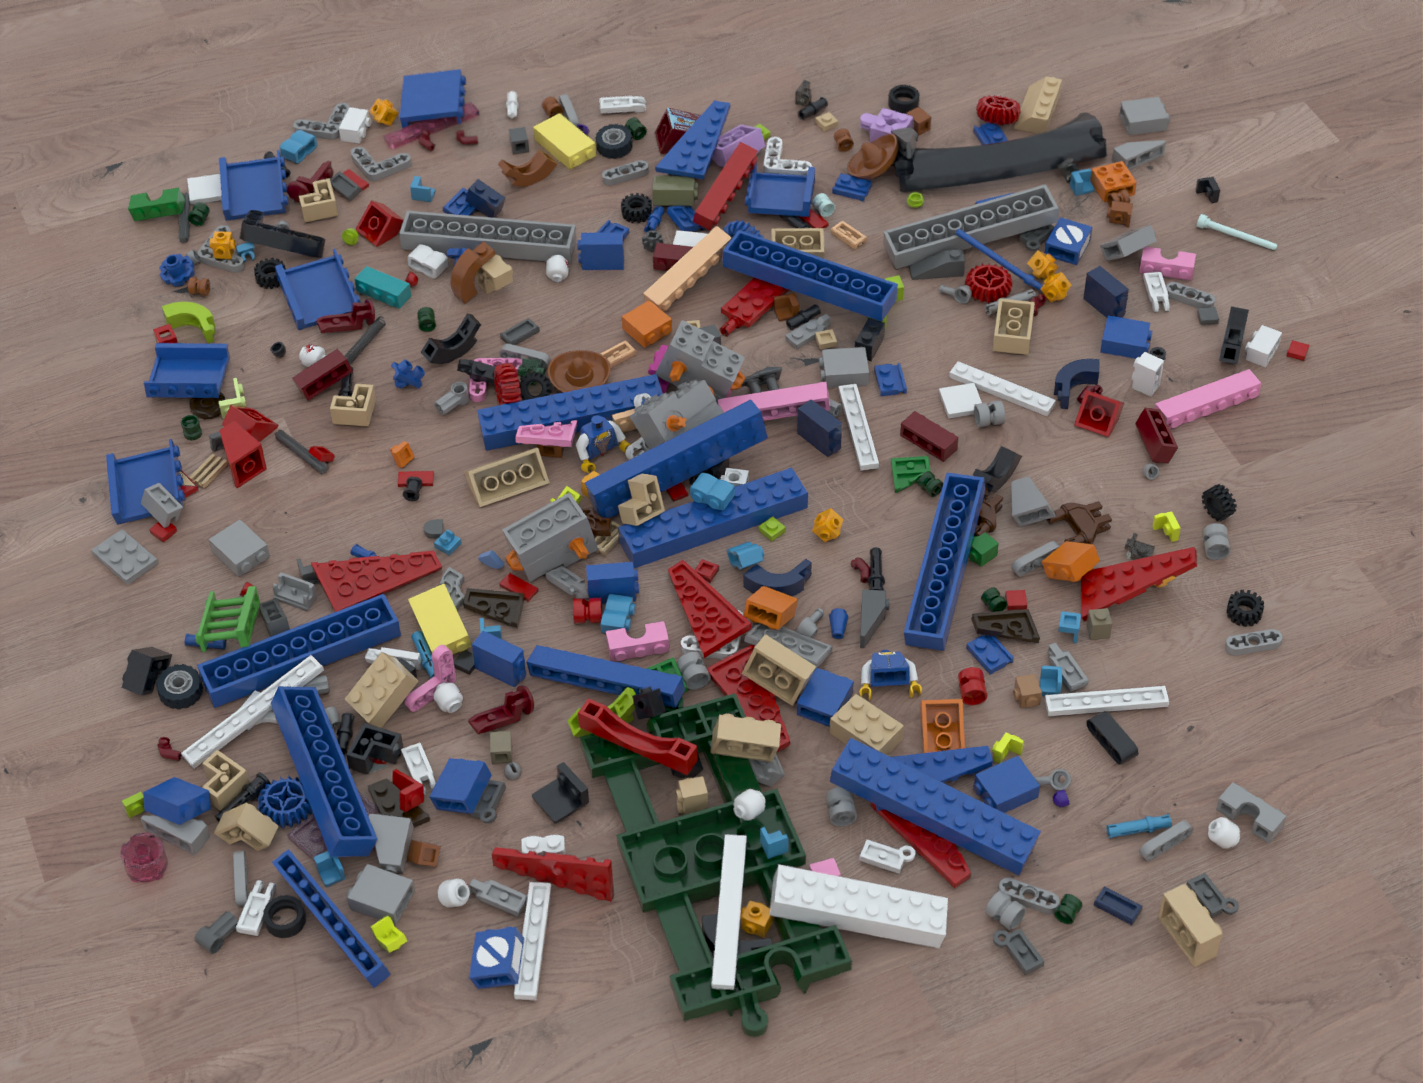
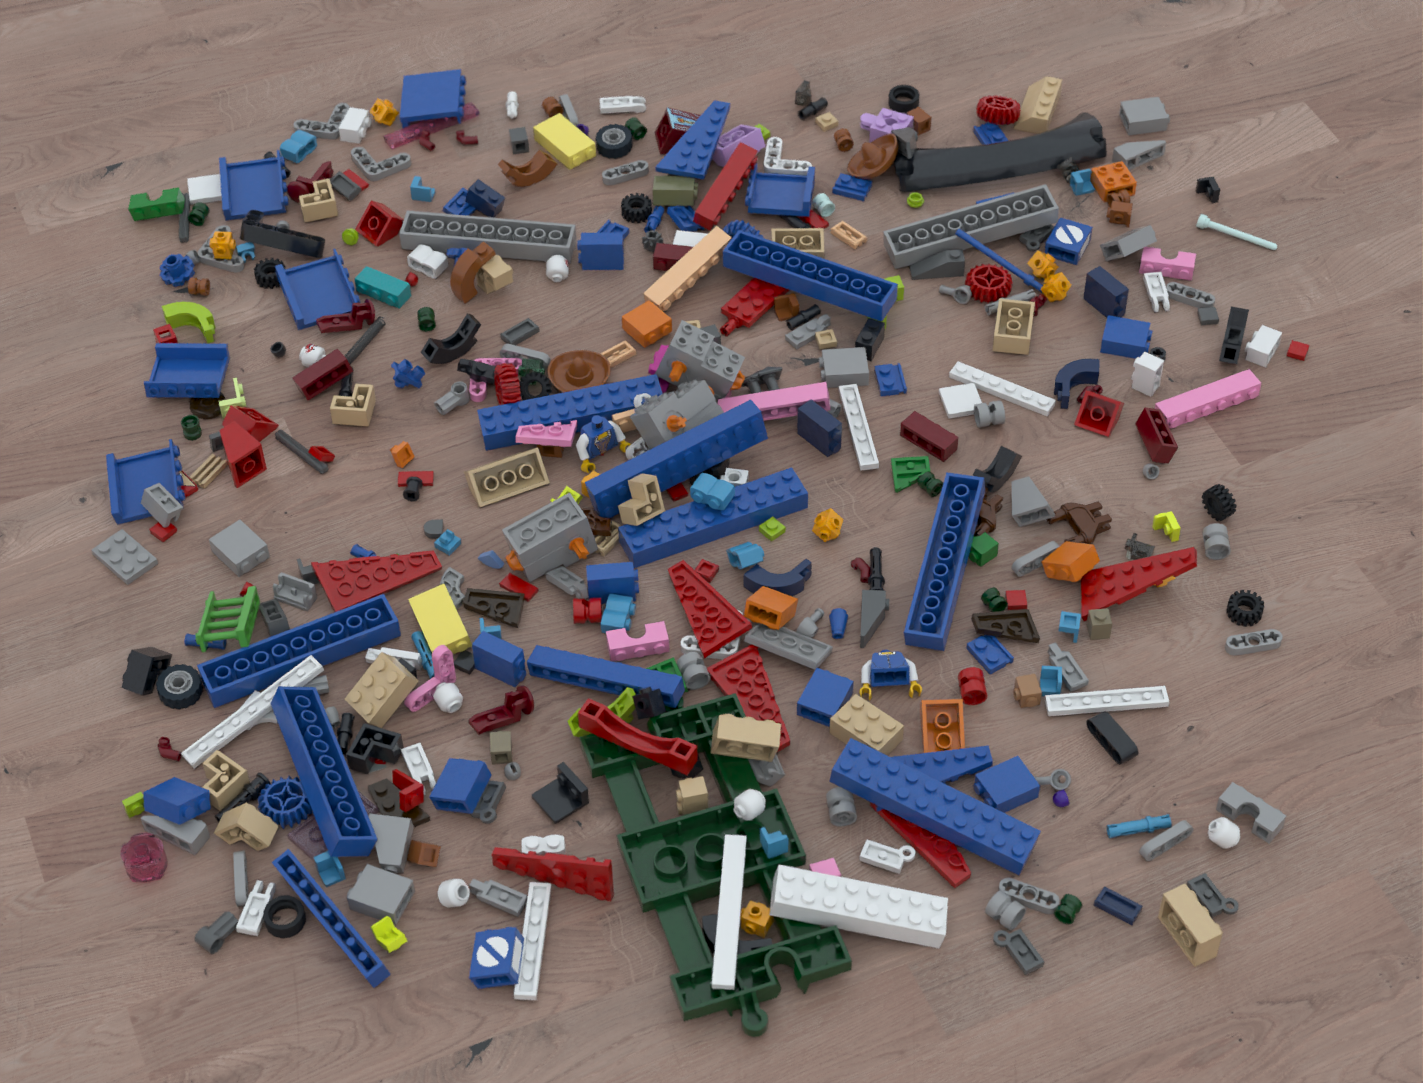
(778, 670): tan brick -> none
(1006, 744): neon yellow bracket -> none

